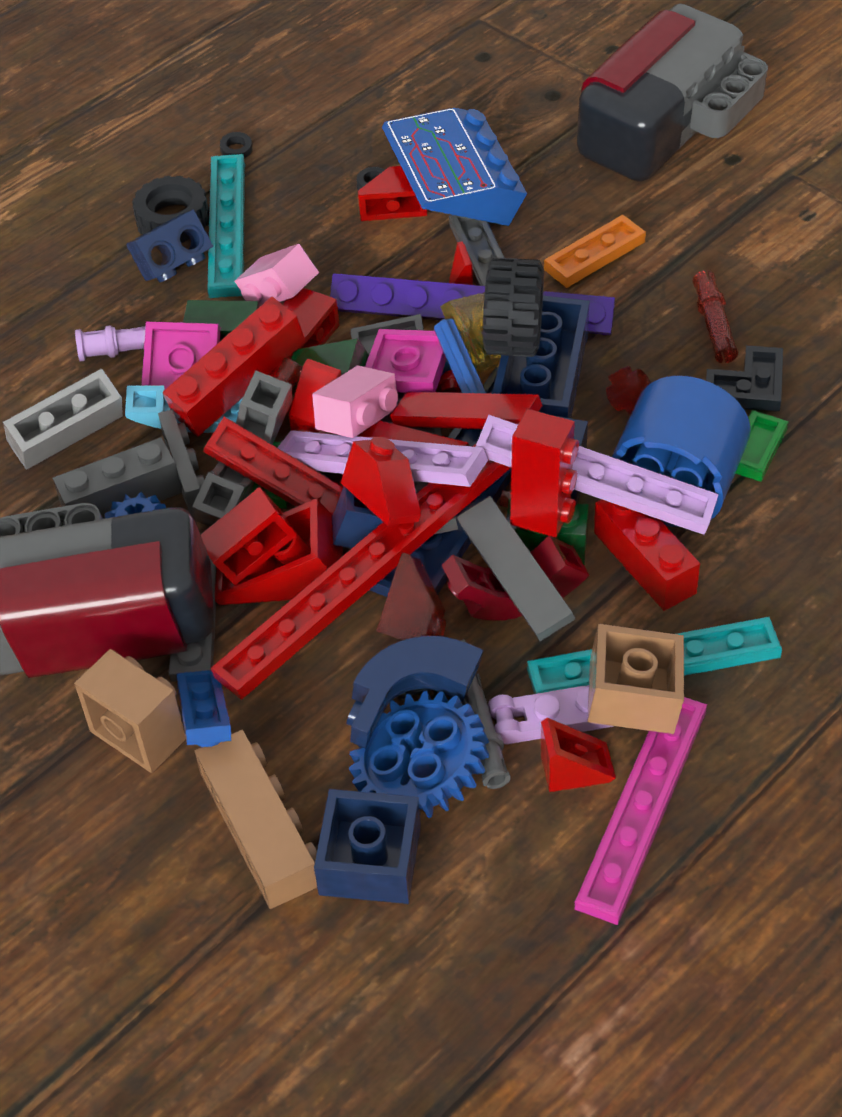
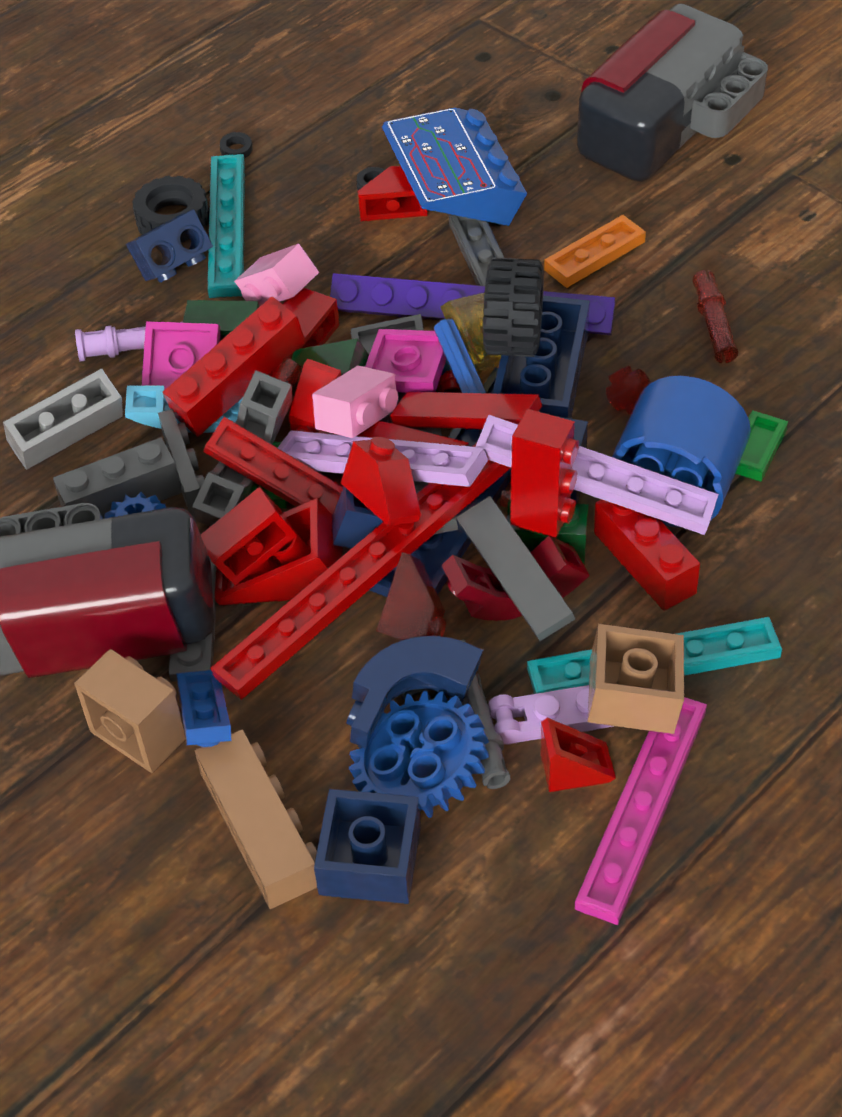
(462, 266): red slope -> none
(760, 382): black plate -> none

